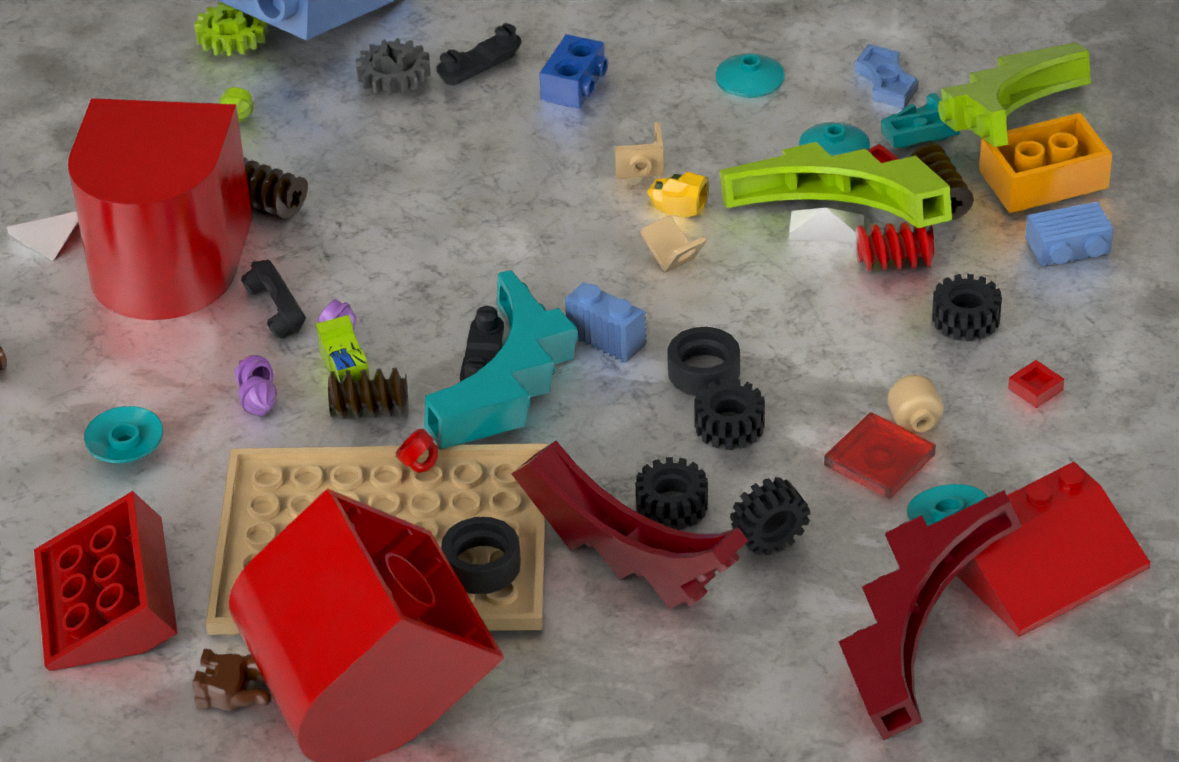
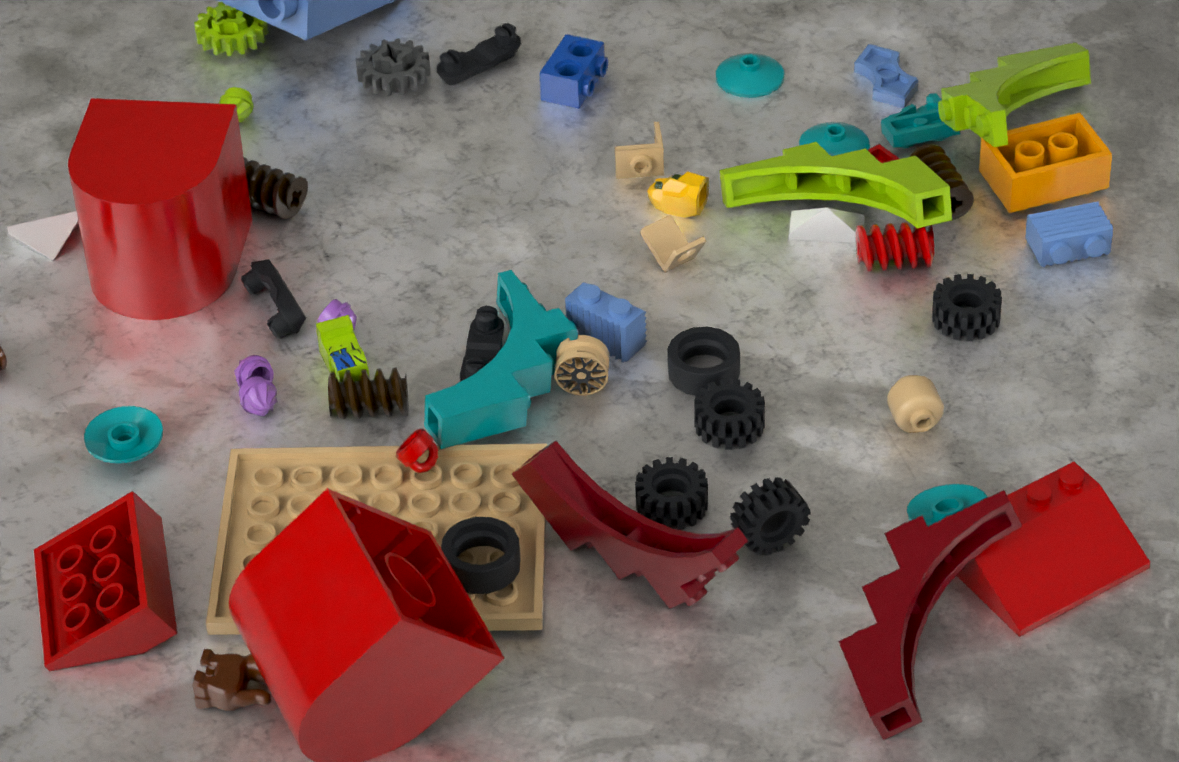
(582, 363): none -> tan wheel
(879, 455): clear red tile -> none
(1036, 383): red tile -> none

